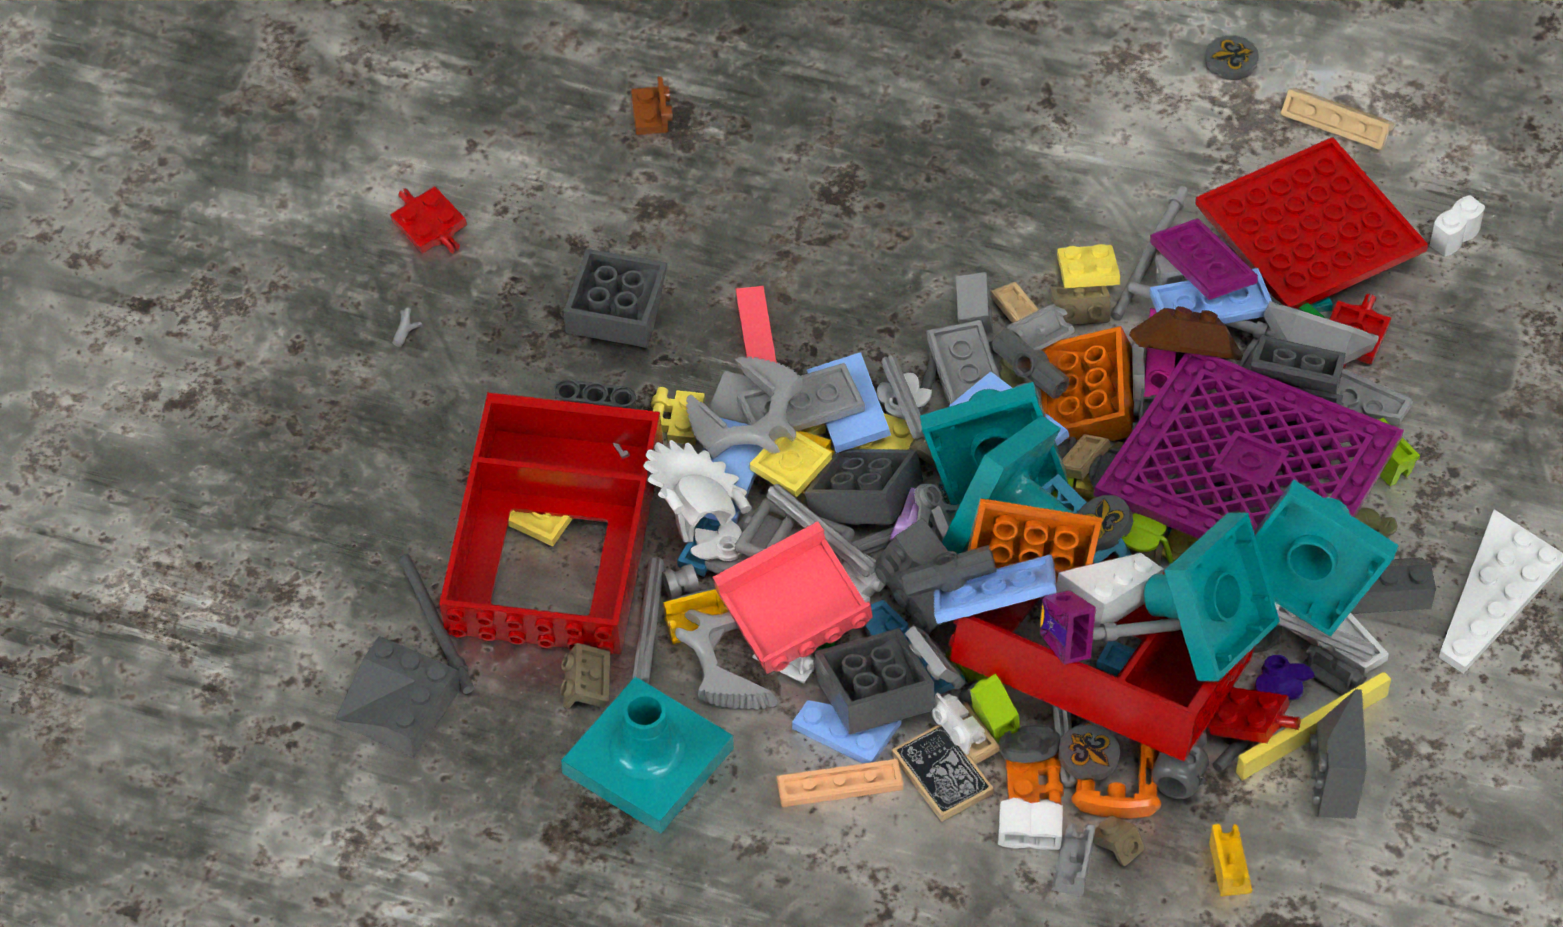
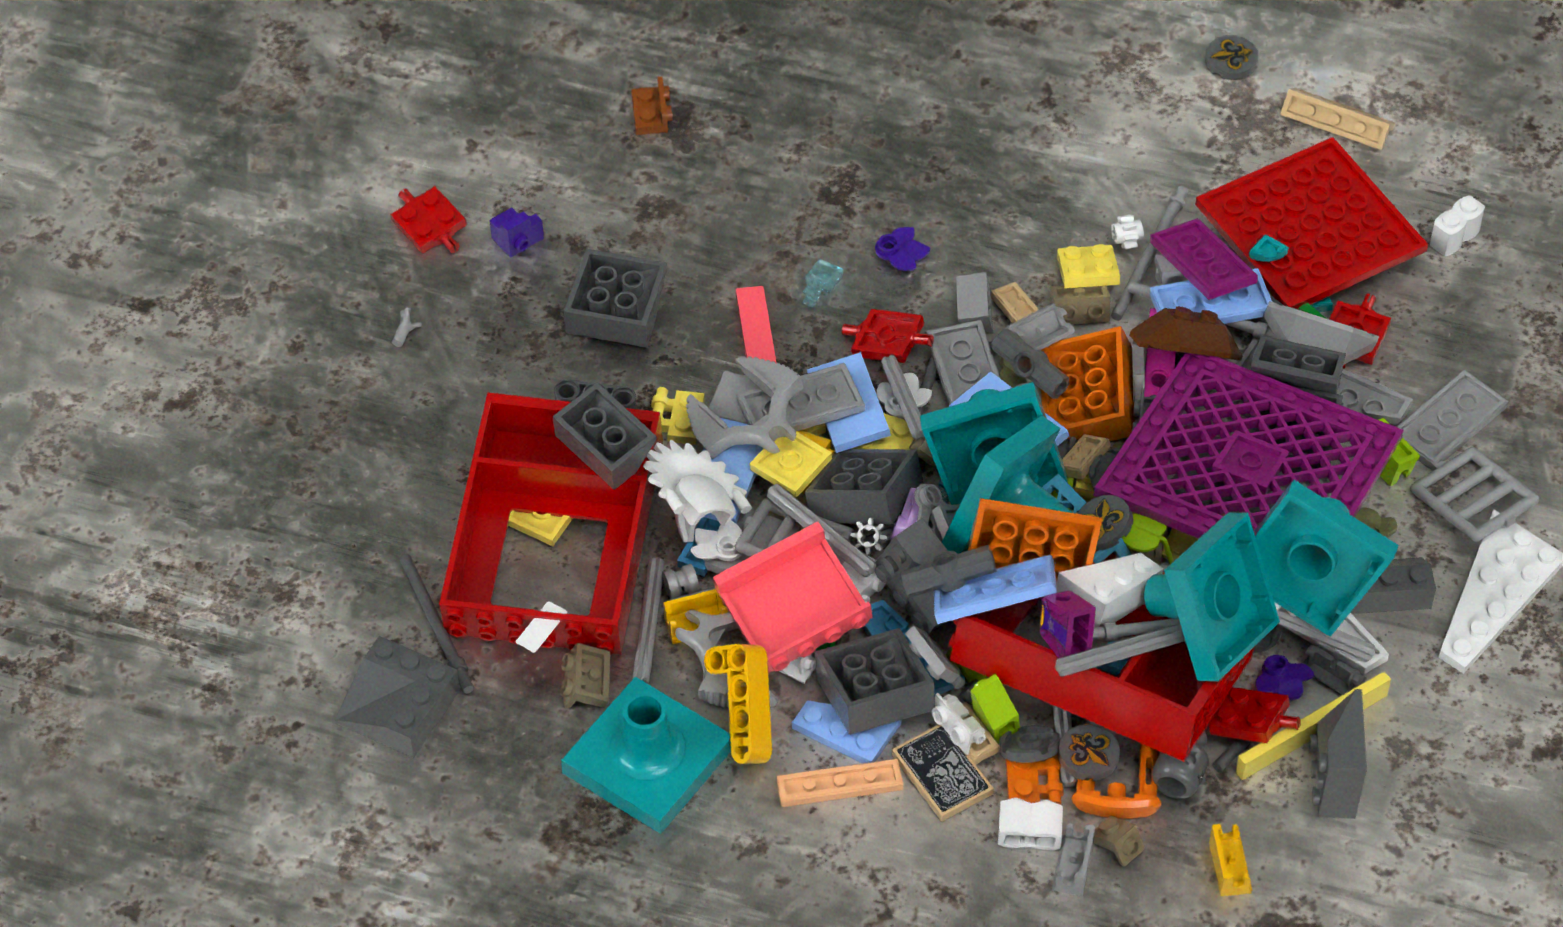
(516, 231): none -> dark purple brick
(539, 629): none -> white sticker
(604, 435): none -> dark grey slope
(747, 698): none -> yellow beam
(821, 278): none -> clear light blue plate
(860, 535): none -> white gear
(887, 334): none -> red plate
(901, 249): none -> dark purple plate
(1119, 650): none -> light grey axle
(1127, 231): none -> white gear
(1268, 250): none -> teal tile
(1451, 418): none -> light grey tile
(1488, 469): none -> light grey bar

